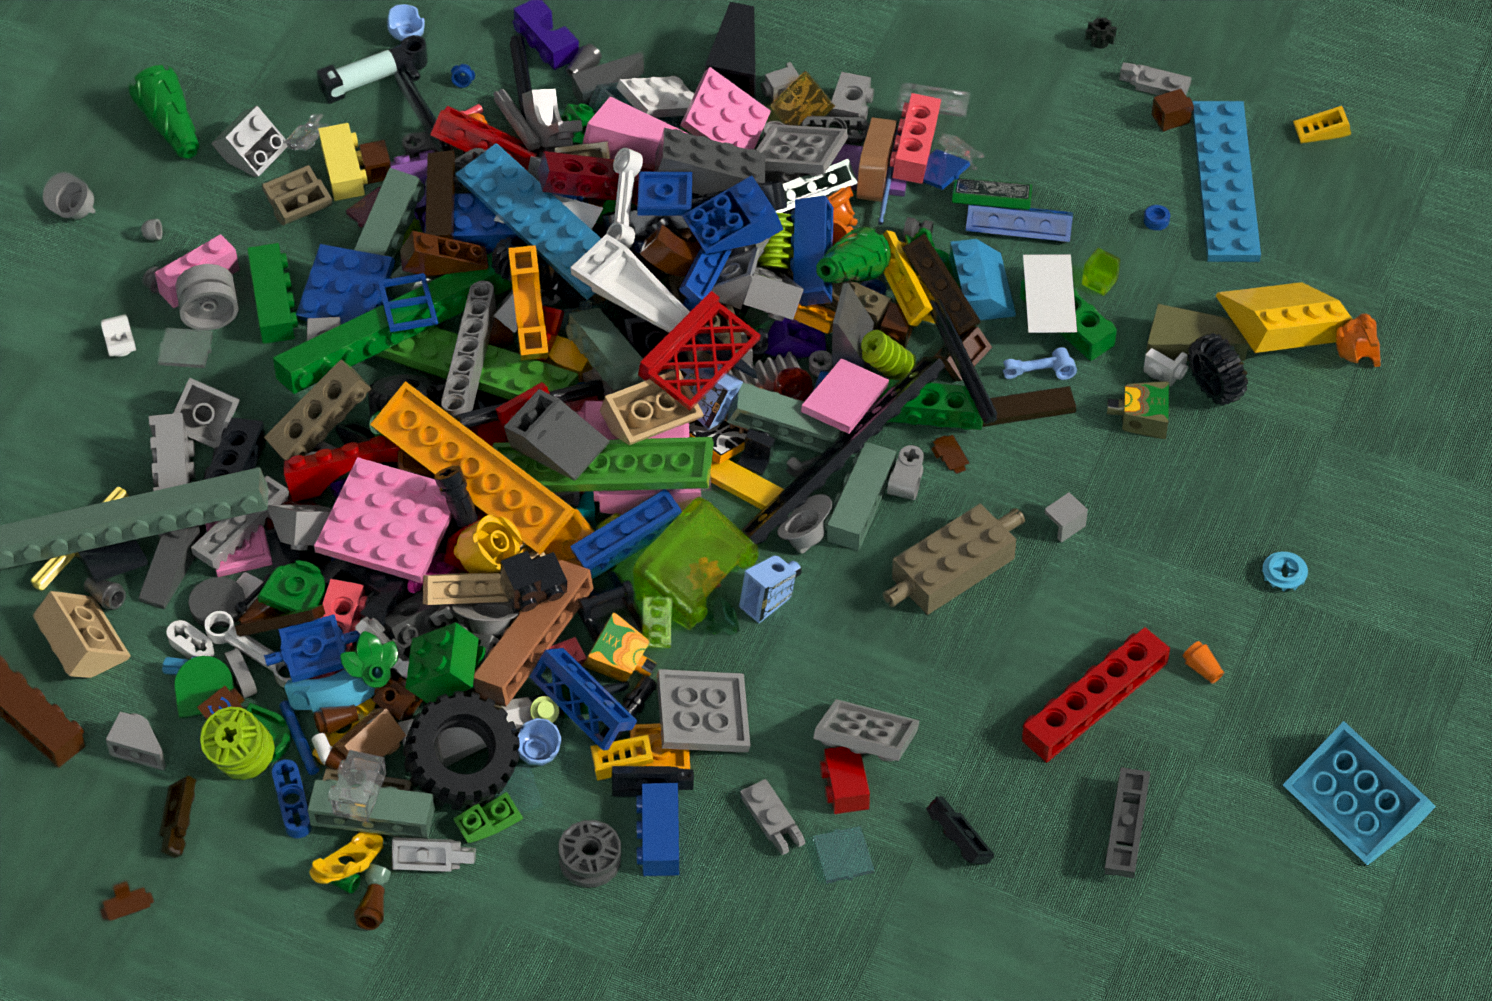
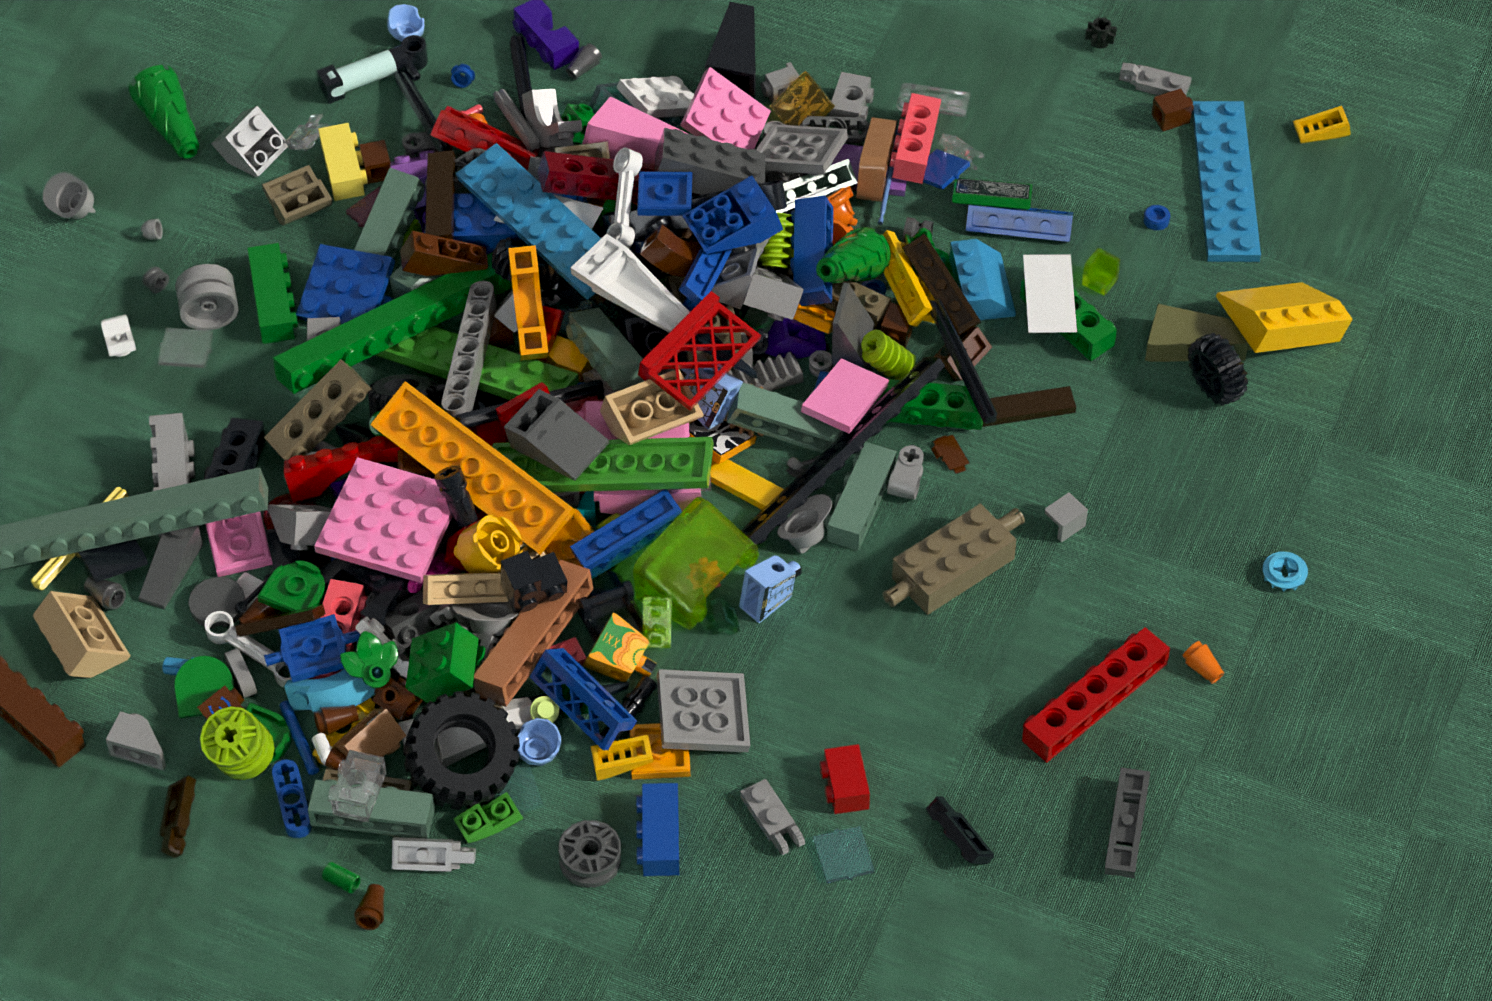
(125, 901): reddish brown piece -> none
(193, 637): white beam -> none
(205, 412): light grey slope -> none
(216, 251): bright pink arch -> none
(231, 532): light grey gear -> none
(362, 849): yellow piece -> none
(377, 875): sand green hinge -> none
(407, 302): blue window -> none
(585, 81): dark grey slope -> none
(628, 780): black hinge -> none
(757, 451): black bracket -> none
(794, 383): clear red hair -> none
(866, 730): light grey plate -> none
(1060, 362): light blue brick -> none
(1143, 408): torso -> none
(1164, 368): white bracket -> none
(1358, 794): medium azure slope -> none
(1359, 340): orange helmet -> none

